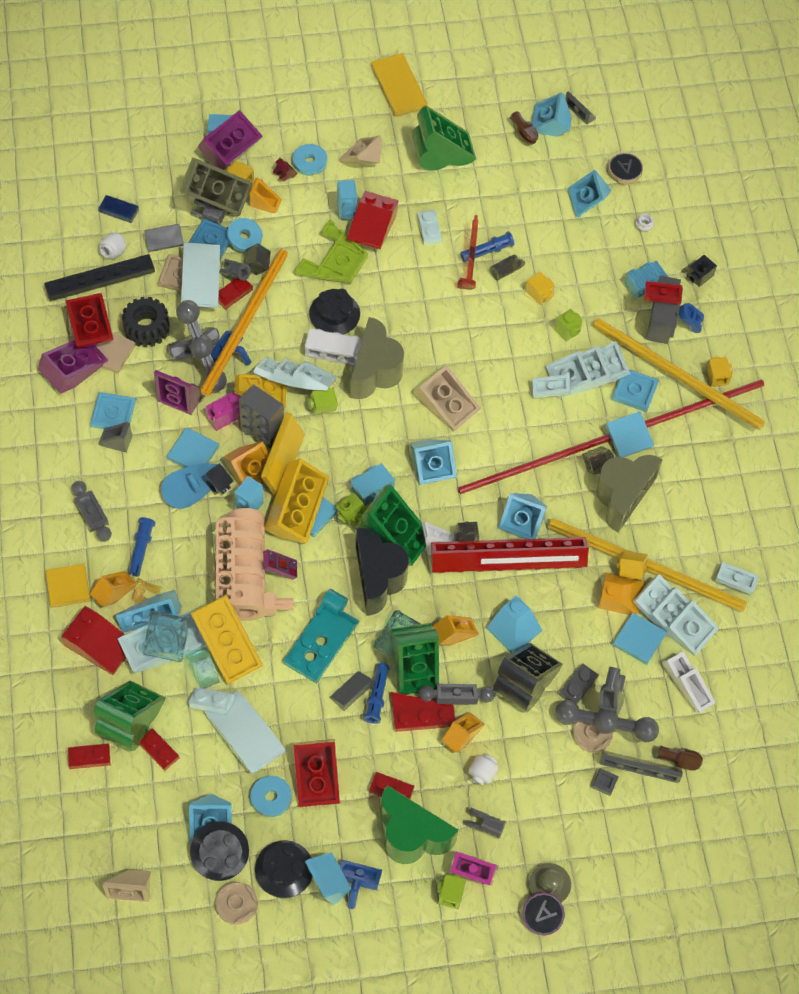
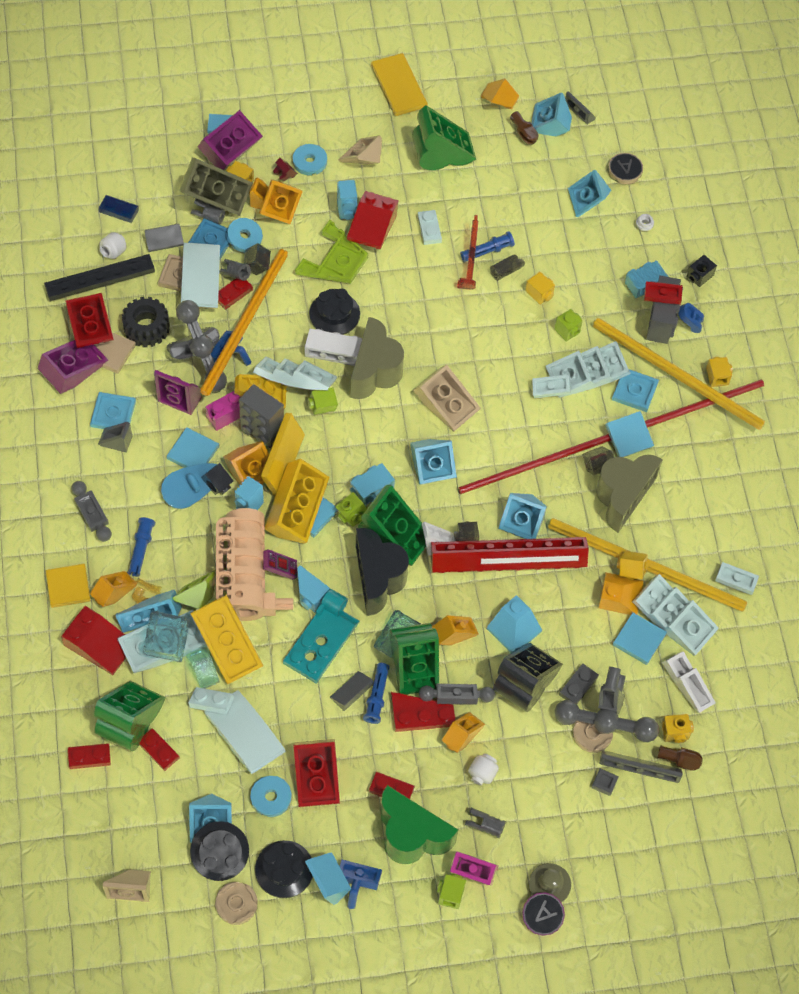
(198, 591): none -> lime slope
(280, 201): none -> light orange slope
(310, 589): none -> medium azure slope
(501, 93): none -> light orange slope
(677, 728): none -> yellow brick

